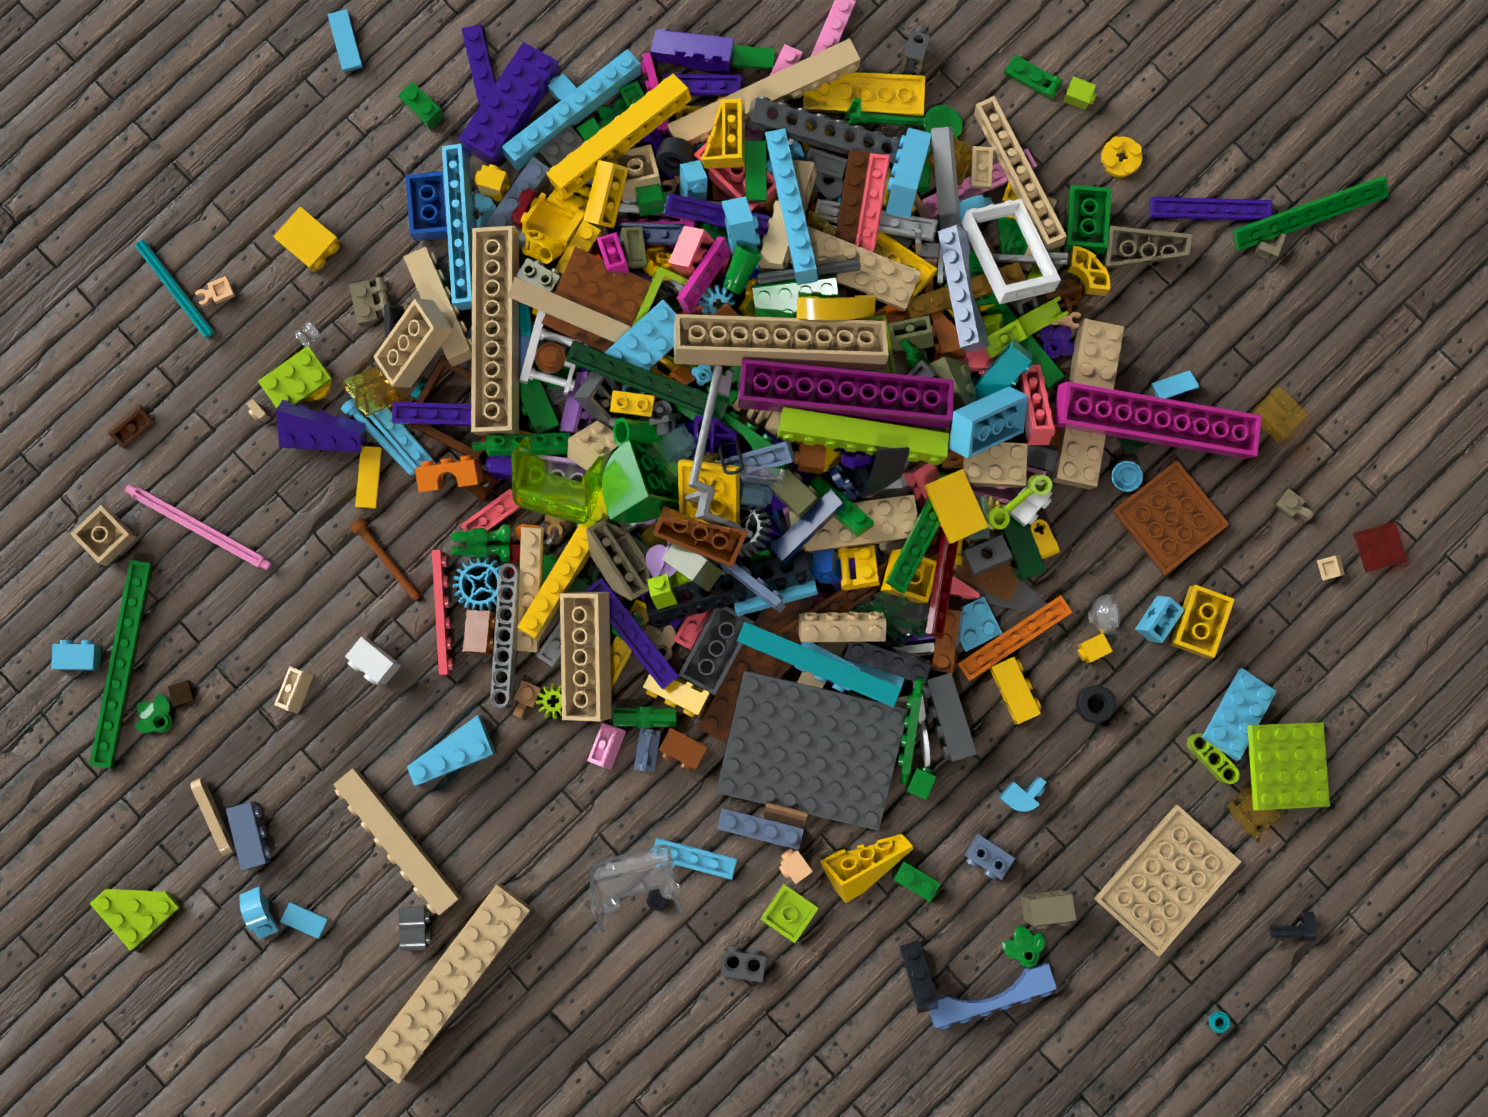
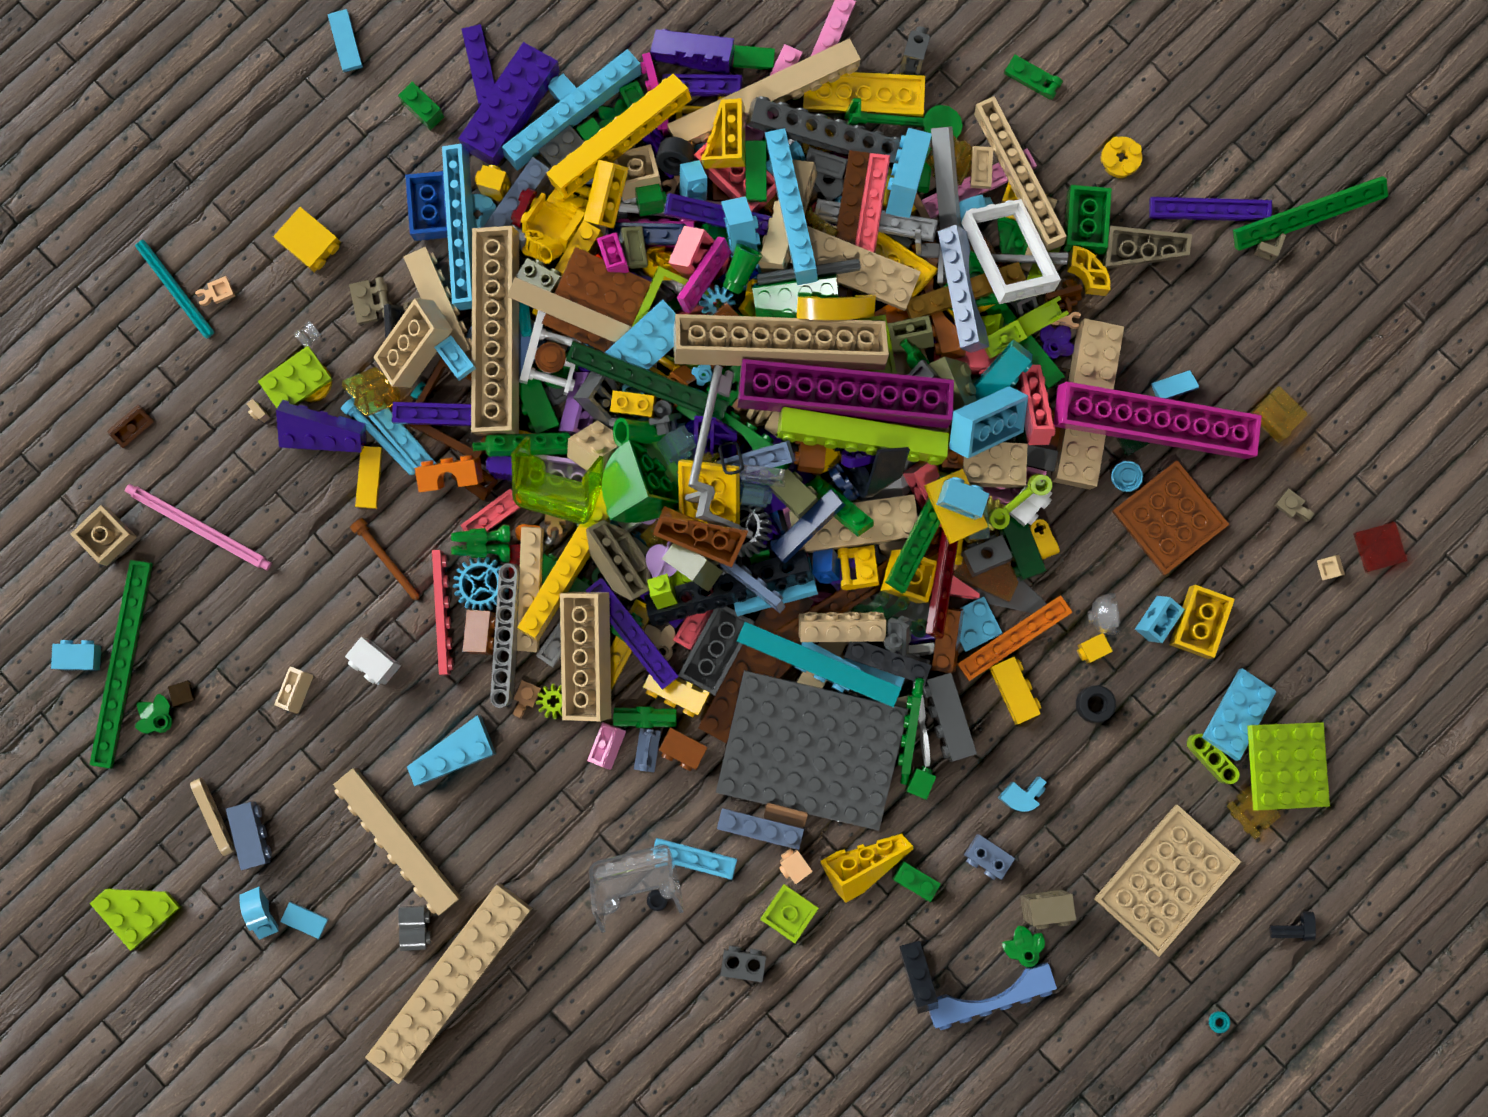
(455, 358): none -> medium azure plate
(898, 635): none -> dark grey hips
(963, 498): none -> medium azure brick
(1080, 93): lime brick -> none

